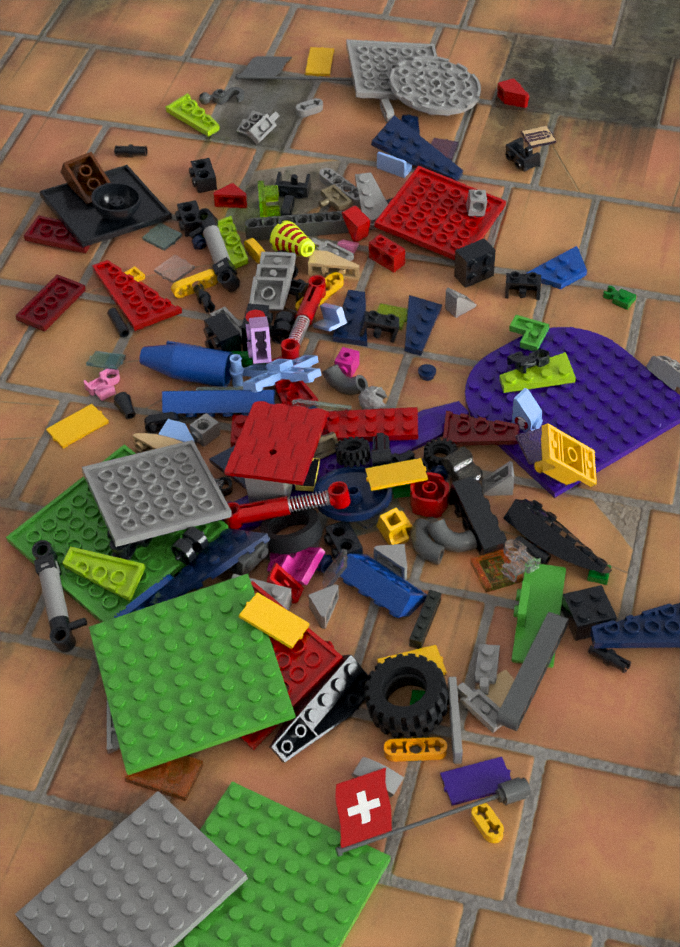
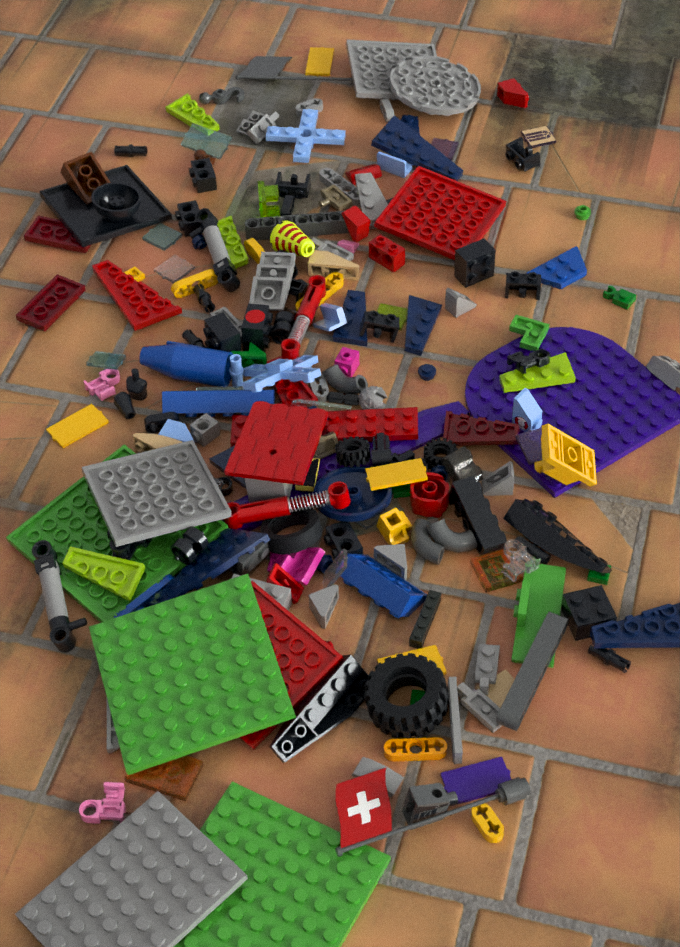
(110, 809): none -> bright pink piece
(118, 322): black piece -> none
(136, 386): none -> black piece
(190, 337): none -> black pin
(201, 154): none -> reddish brown plate
(210, 141): none -> clear light blue piece
(230, 197): red slope -> none
(259, 344): lavender brick -> none
(274, 620): yellow piece -> none
(305, 135): none -> light blue piece
(322, 386): none -> light grey beam
(338, 397): none -> black piece
(373, 168): none -> red slope
(426, 802): none -> dark grey torso
(476, 202): light grey brick -> none
(582, 212): none -> bright green plate

